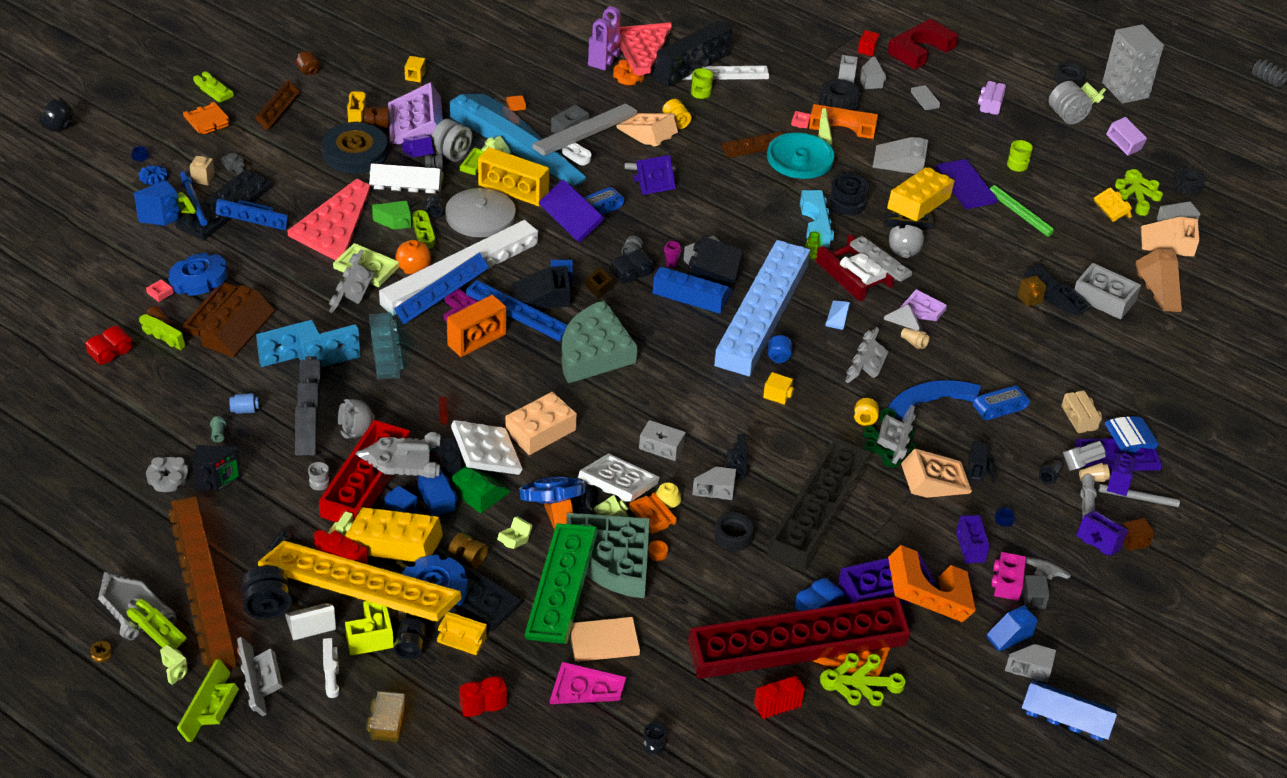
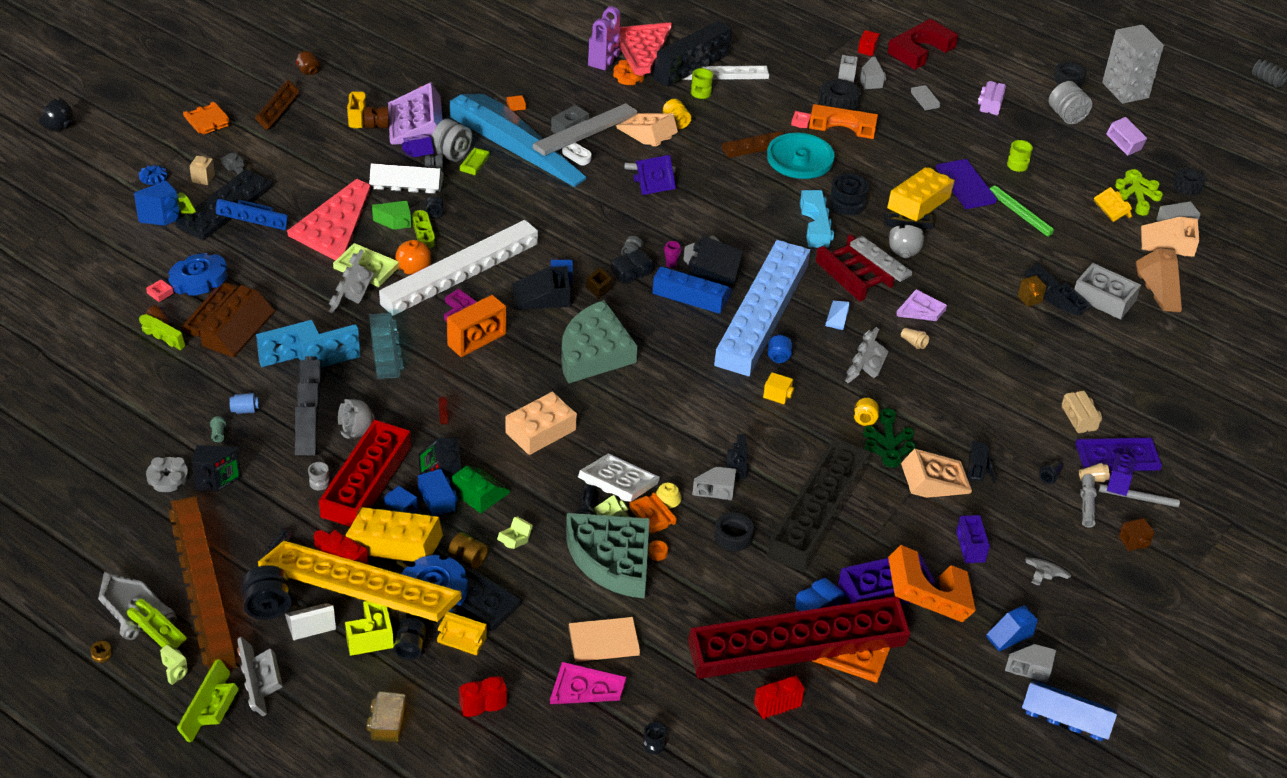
(108, 345): red brick -> none
(139, 153): clear blue plate -> none
(187, 183): blue bar -> none
(213, 87): lime hinge -> none
(331, 667): white plate -> none
(343, 524): yellowish green bracket -> none
(354, 147): black wheel -> none
(403, 455): light grey shield -> none
(415, 69): yellow brick -> none
(441, 288): blue plate -> none
(480, 212): light grey dish -> none
(486, 447): white plate -> none
(496, 143): yellowish green bracket -> none
(513, 176): yellow brick -> none
(520, 311): blue plate -> none
(552, 490): blue piece -> none
(558, 511): orange slope -> none
(561, 583): green plate -> none
(571, 210): dark purple tile -> none
(605, 200): blue beam -> none
(662, 440): light grey brick -> none
(813, 243): clear neon green cone -> none
(824, 128): yellowish green slope -> none
(860, 680): lime plant -> none
(864, 268): white plate -> none
(895, 433): light grey bracket -> none
(901, 155): light grey slope -> none
(904, 316): light grey slope -> none
(932, 391): blue tile -> none
(1001, 402): blue beam -> none
(1004, 517): clear blue plate -> none
(1009, 576): dark pink brick -> none
(1035, 592): dark grey brick -> none
(1080, 456): light grey piece -> none
(1092, 93): yellowish green bracket -> none
(1102, 533): dark purple brick -> none
(1131, 433): blue slope -> none

